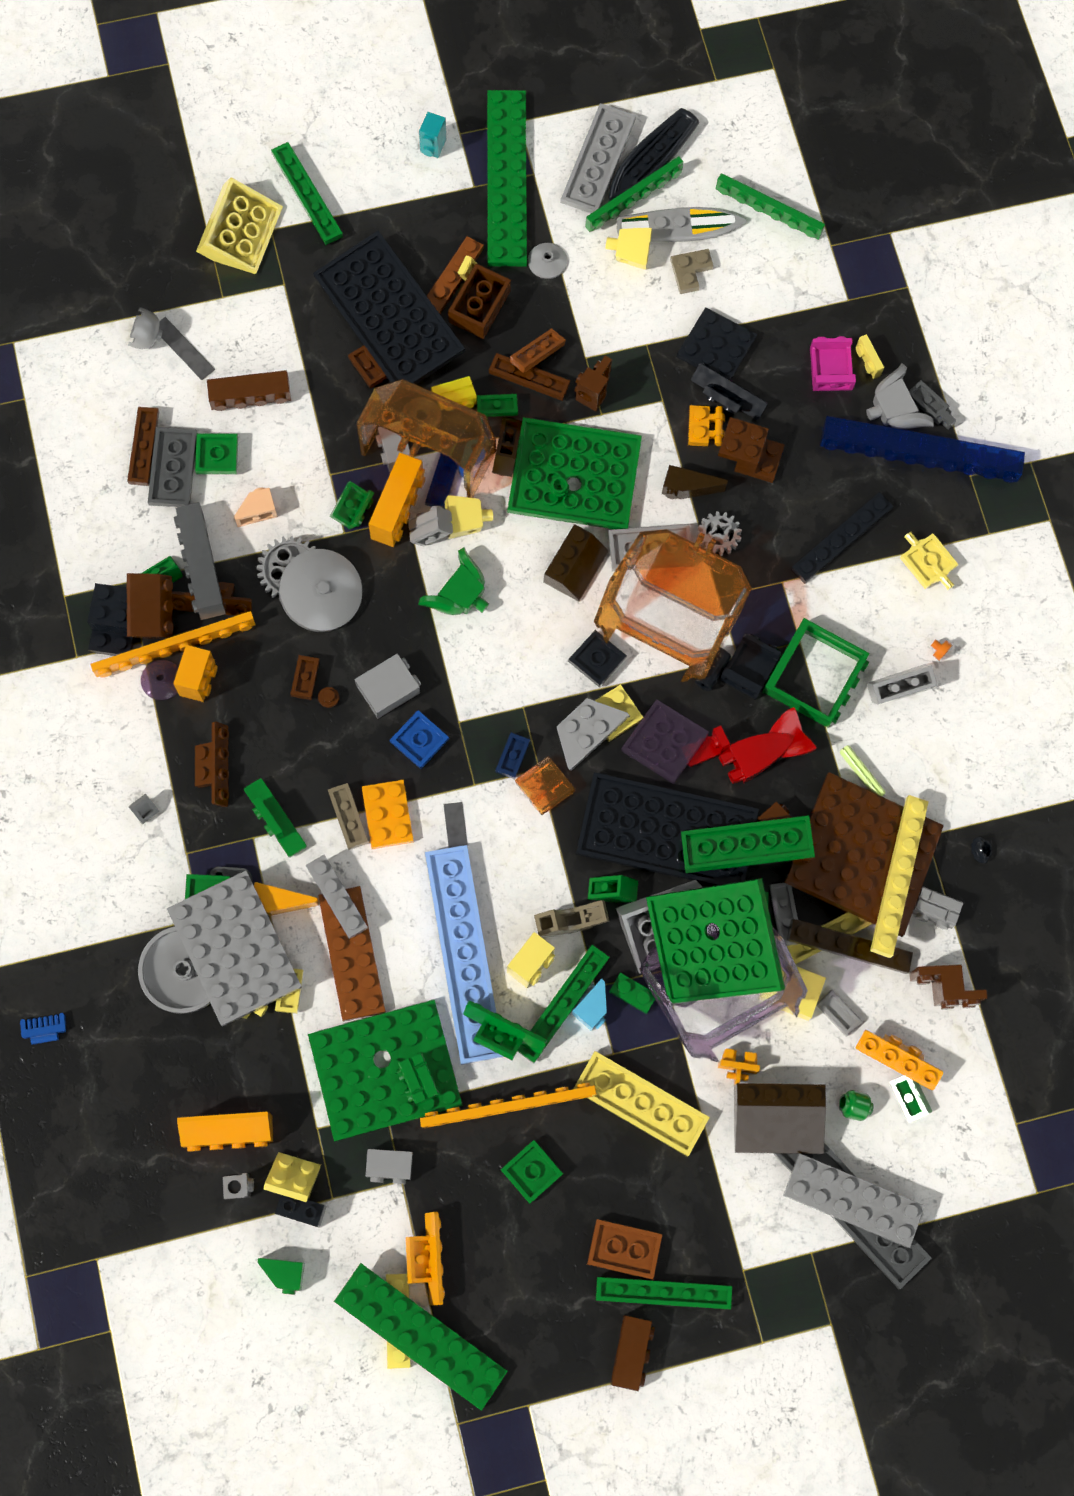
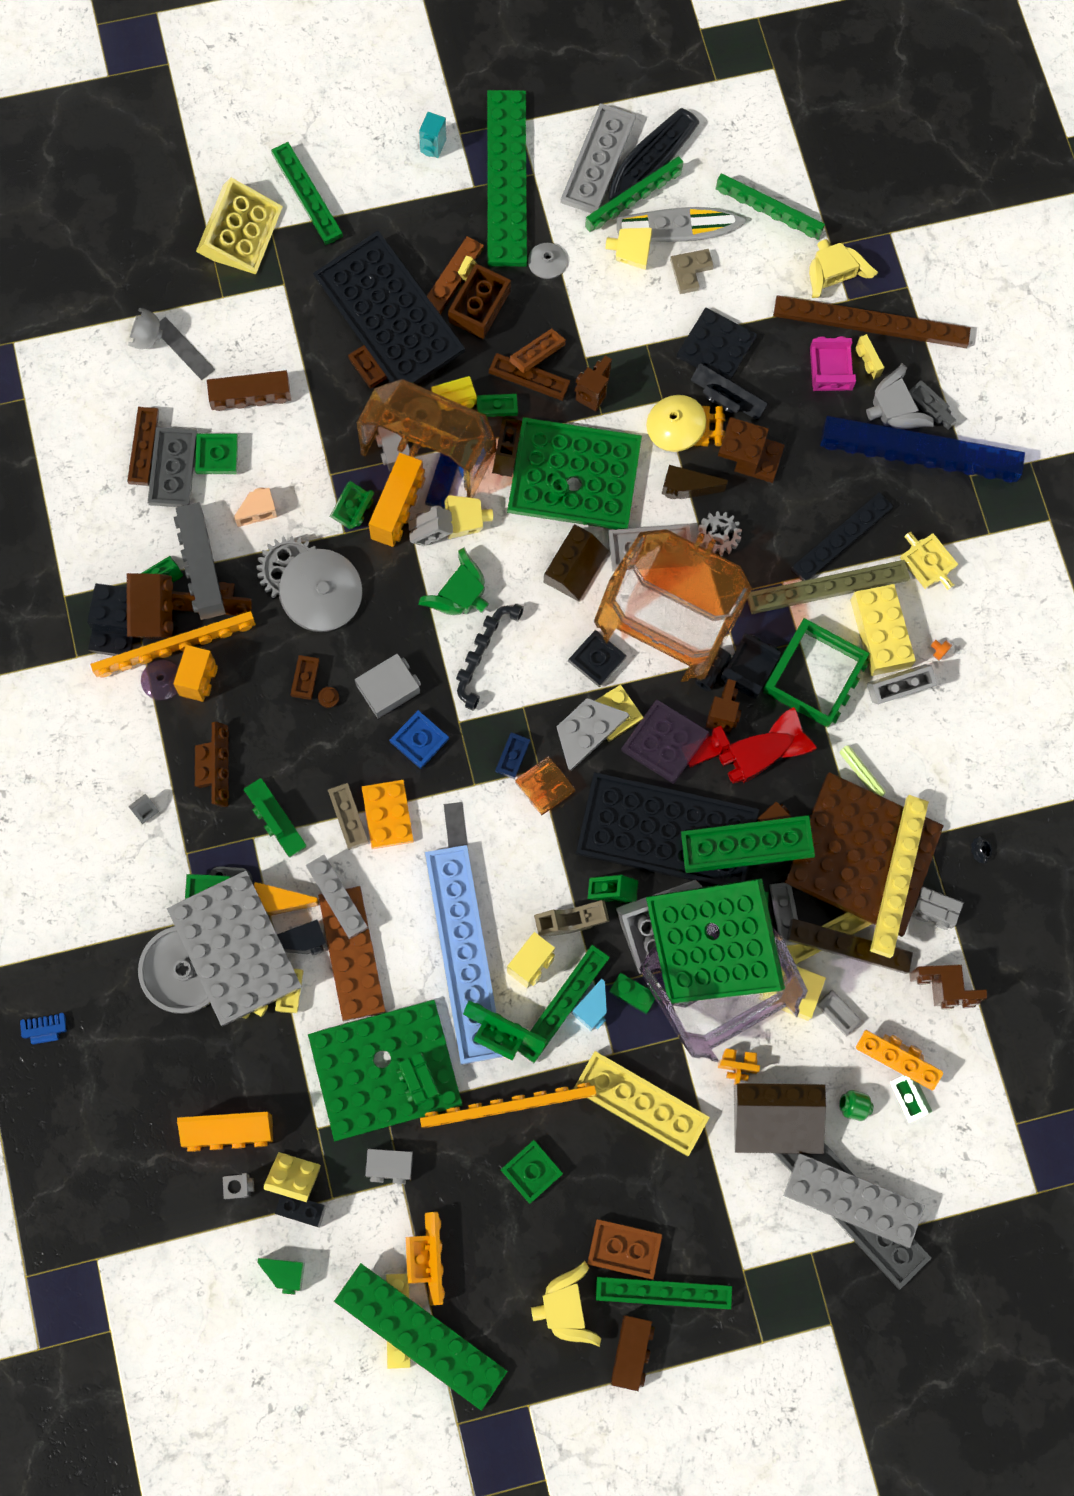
(304, 939): none -> black slope
(482, 642): none -> black bar
(564, 1308): none -> light yellow torso
(677, 433): none -> light yellow dish
(725, 710): none -> reddish brown brick
(828, 586): none -> olive plate
(835, 265): none -> light yellow torso
(871, 321): none -> reddish brown plate
(882, 629): none -> light yellow brick

